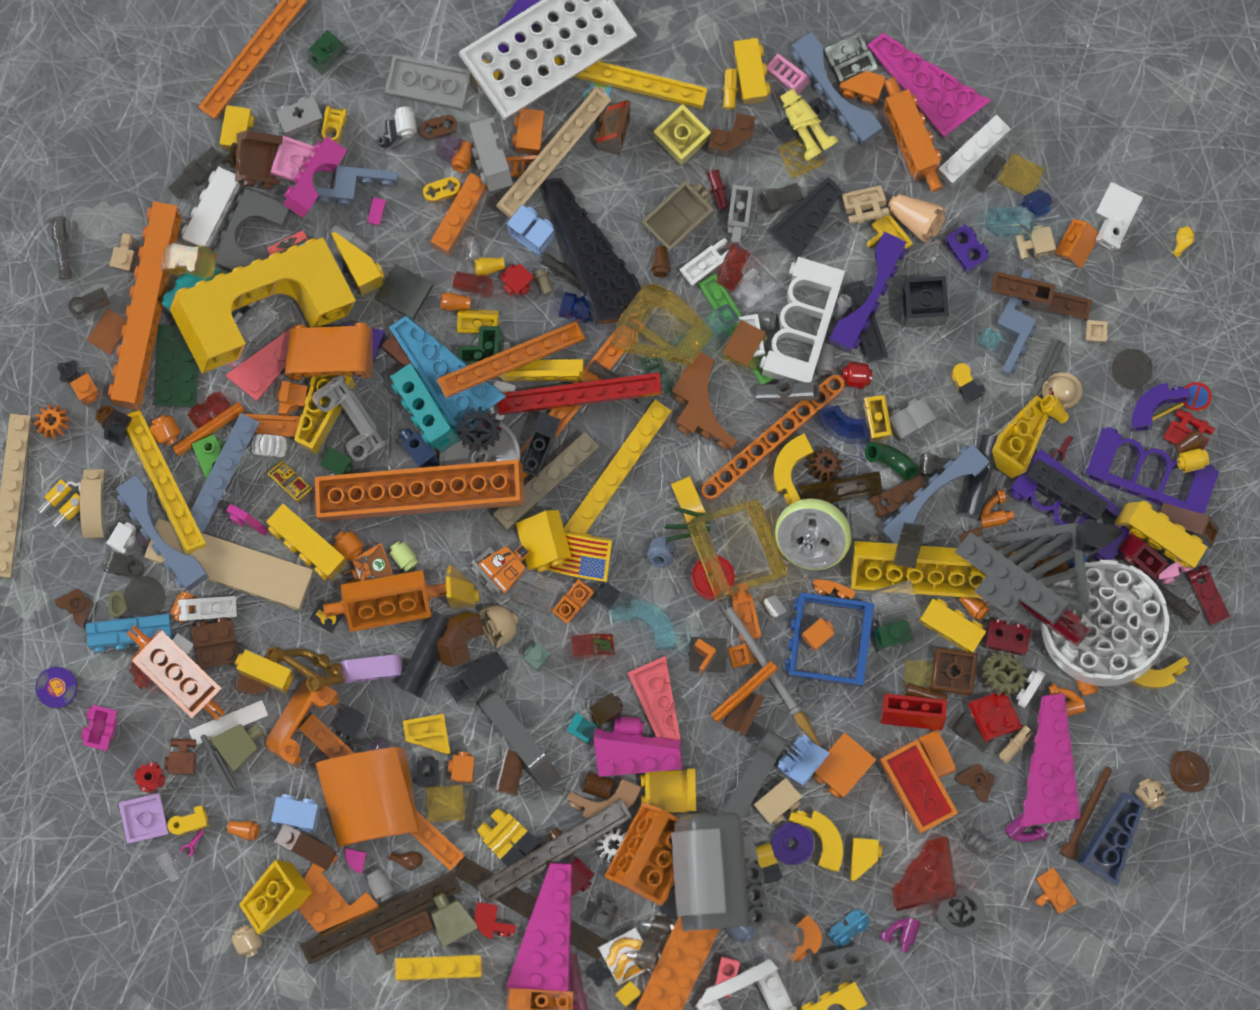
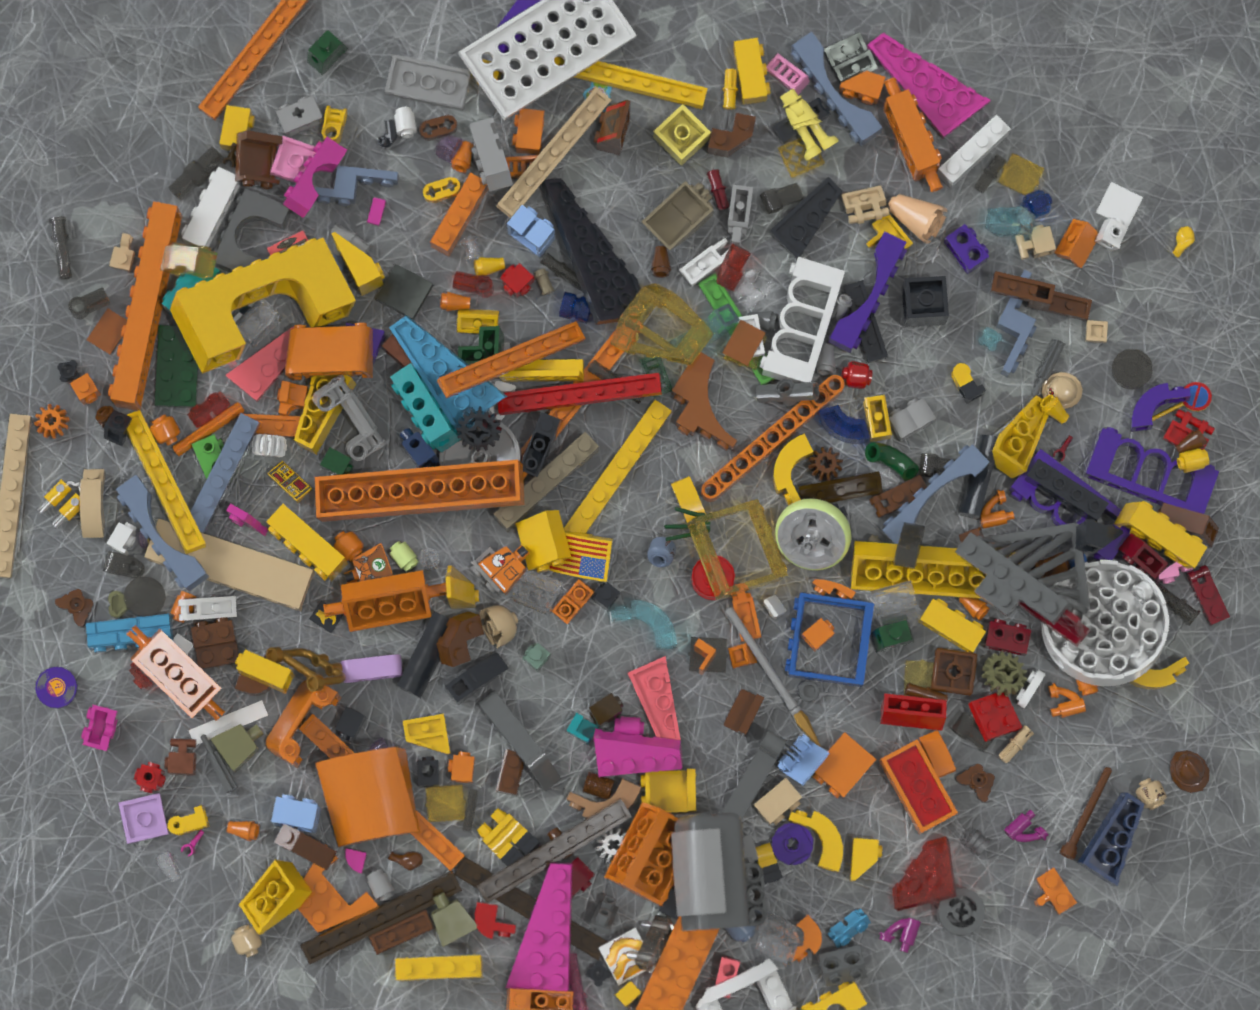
(592, 645): clear red slope -> none
(744, 691): orange axle -> none
(1051, 775): dark pink wing -> none

